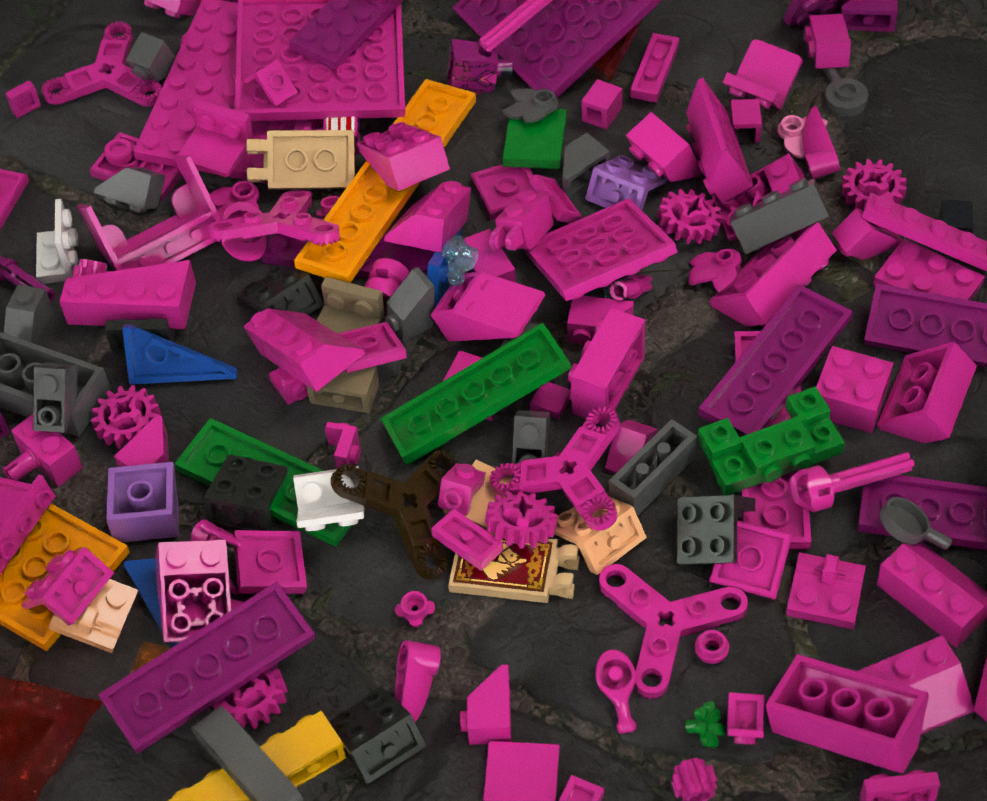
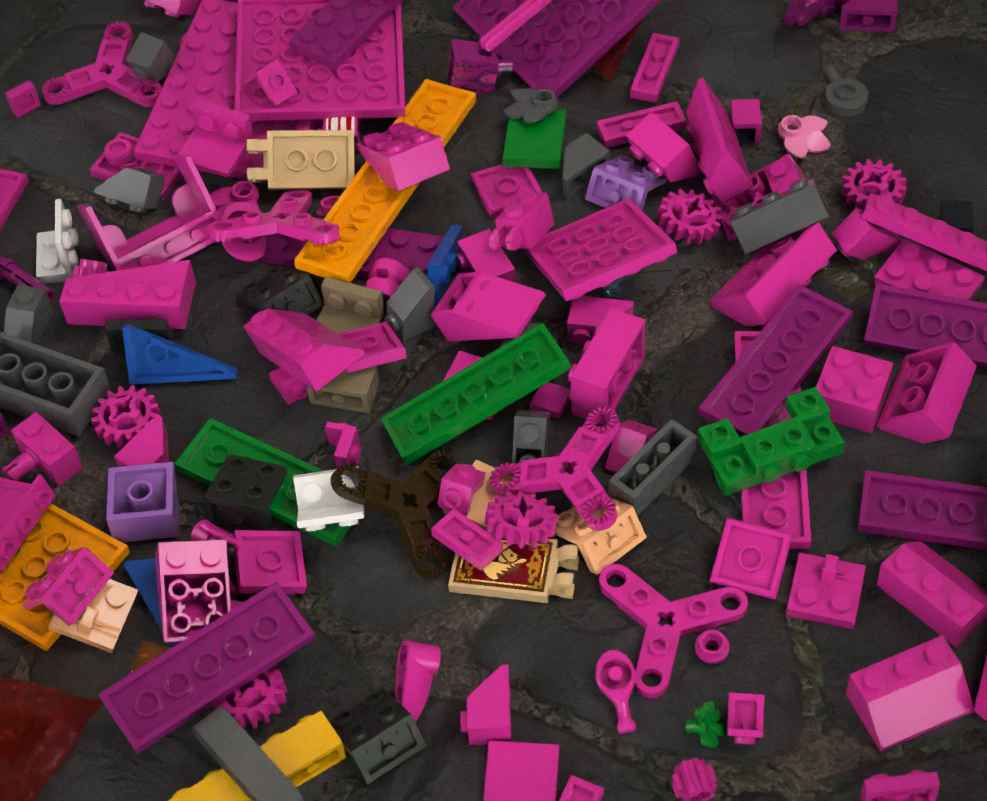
(54, 396): dark grey slope -> none
(412, 600): dark pink plate -> none
(433, 218): dark pink slope -> none
(459, 258): clear light blue plate -> none
(560, 204): dark pink tile -> none
(601, 104): dark pink brick -> none
(614, 129): none -> dark pink plate
(631, 287): dark pink axle -> none
(709, 528): pearl dark grey bracket -> none
(715, 267): dark pink plate -> none
(764, 74): dark pink bracket -> none
(818, 147): dark pink piece -> none
(824, 486): dark pink piece -> none
(828, 41): dark pink brick -> none
(848, 713): dark pink slope -> none
(910, 524): dark grey piece -> none

